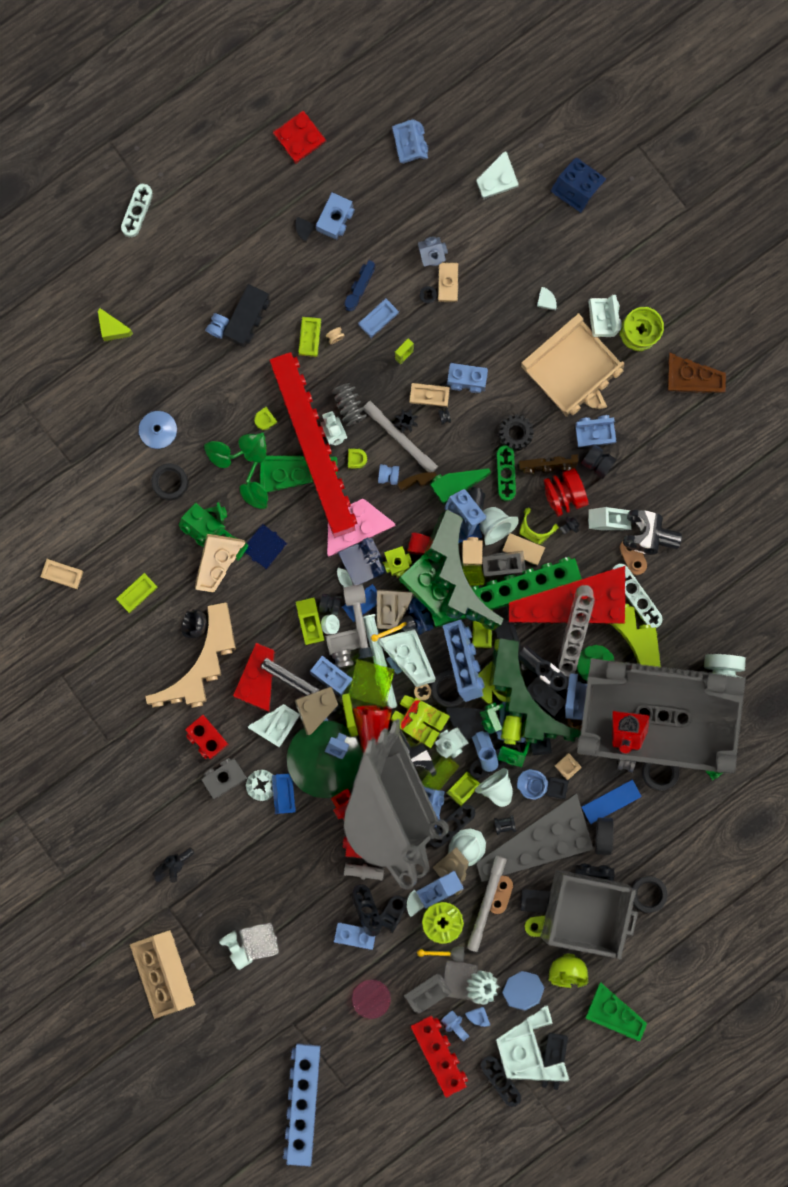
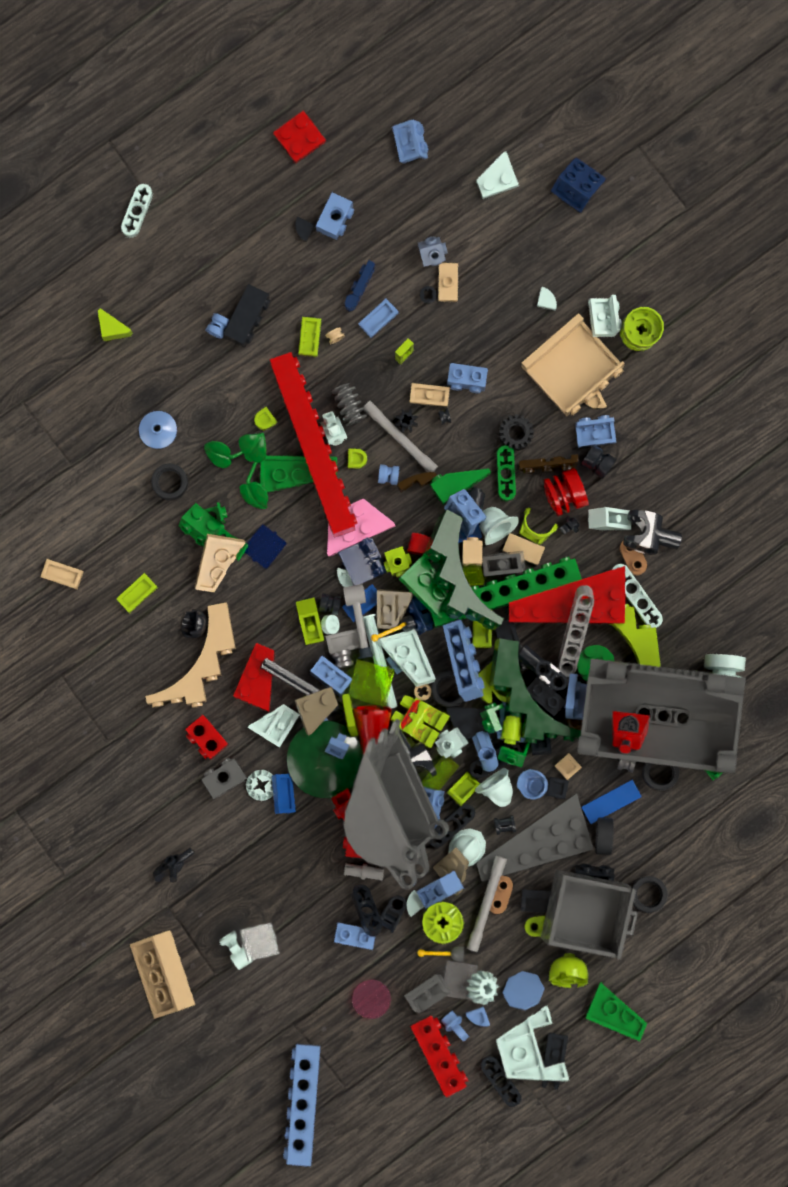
(693, 377): reddish brown wing -> none

